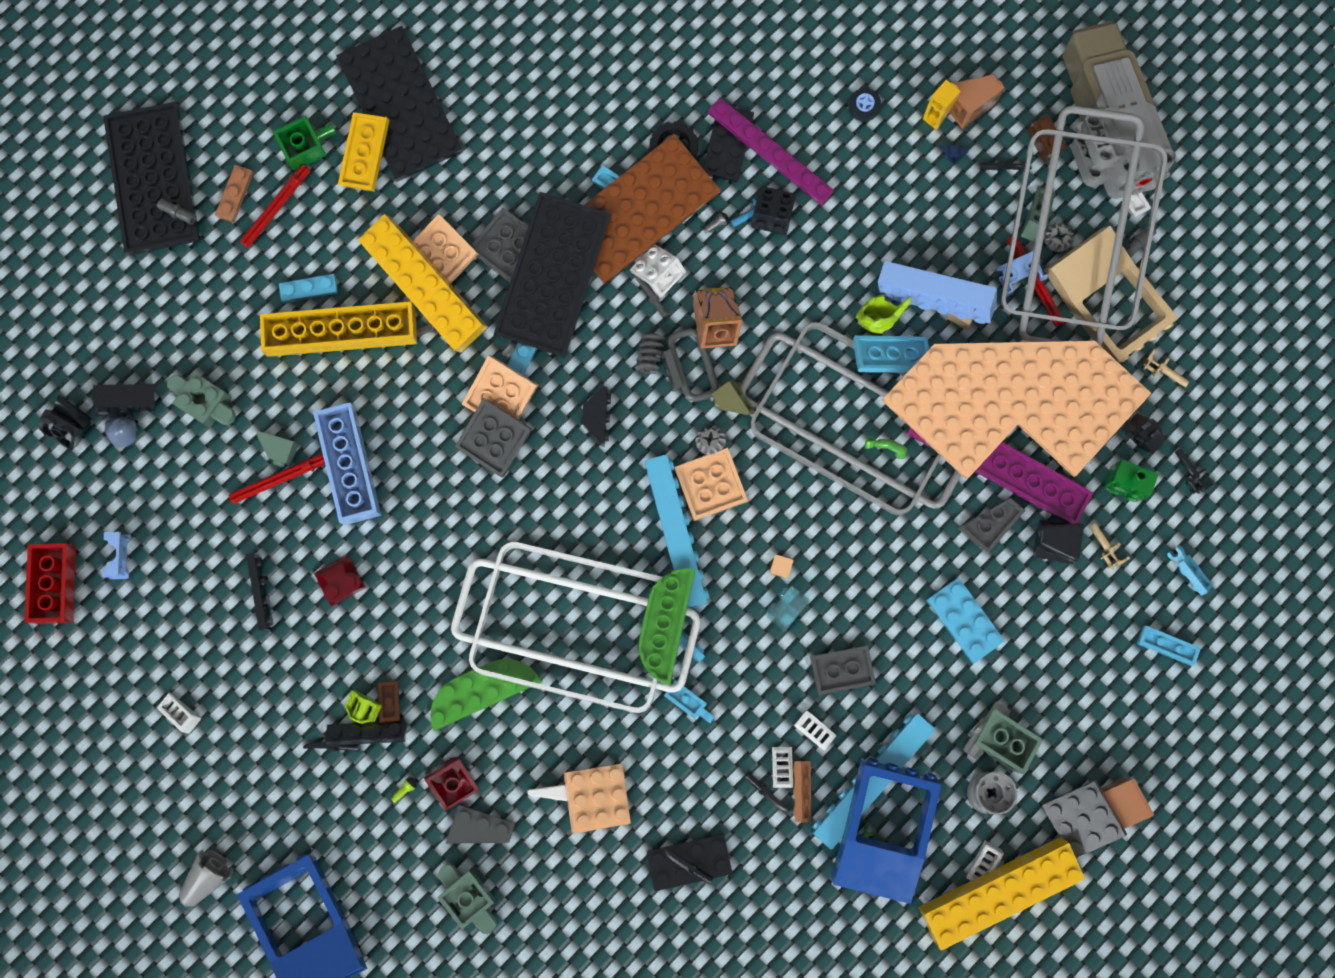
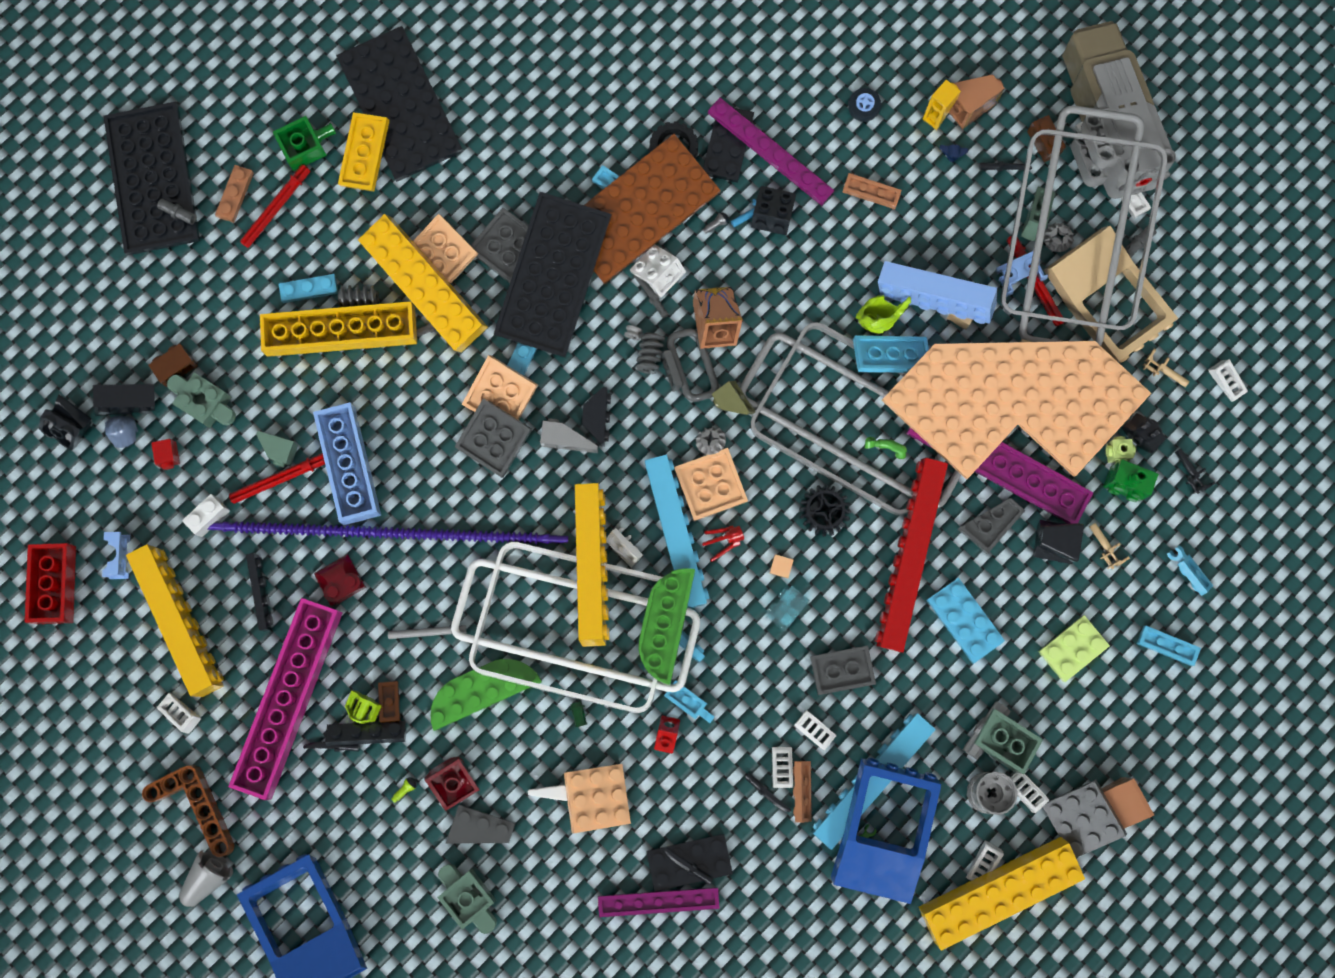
(165, 454): none -> red brick
(174, 362): none -> reddish brown brick
(175, 620): none -> yellow brick
(197, 804): none -> dark orange beam
(205, 514): none -> white brick
(285, 700): none -> dark pink brick
(357, 297): none -> dark grey piece
(423, 632): none -> light grey bar
(544, 538): none -> dark purple hose
(562, 437): none -> light grey slope
(578, 714): none -> dark green pin
(590, 565): none -> yellow brick
(624, 547): none -> white plate
(633, 332): none -> light grey bush
(658, 902): none -> magenta plate
(667, 736): none -> red bracket
(732, 534): none -> red plant
(823, 502): none -> black gear
(872, 191): none -> nougat plate
(911, 555): none -> red brick
(1037, 792): none -> white slope
(1074, 648): none -> yellowish green plate
(1114, 452): none -> yellowish green brick
(1229, 369): none -> white slope

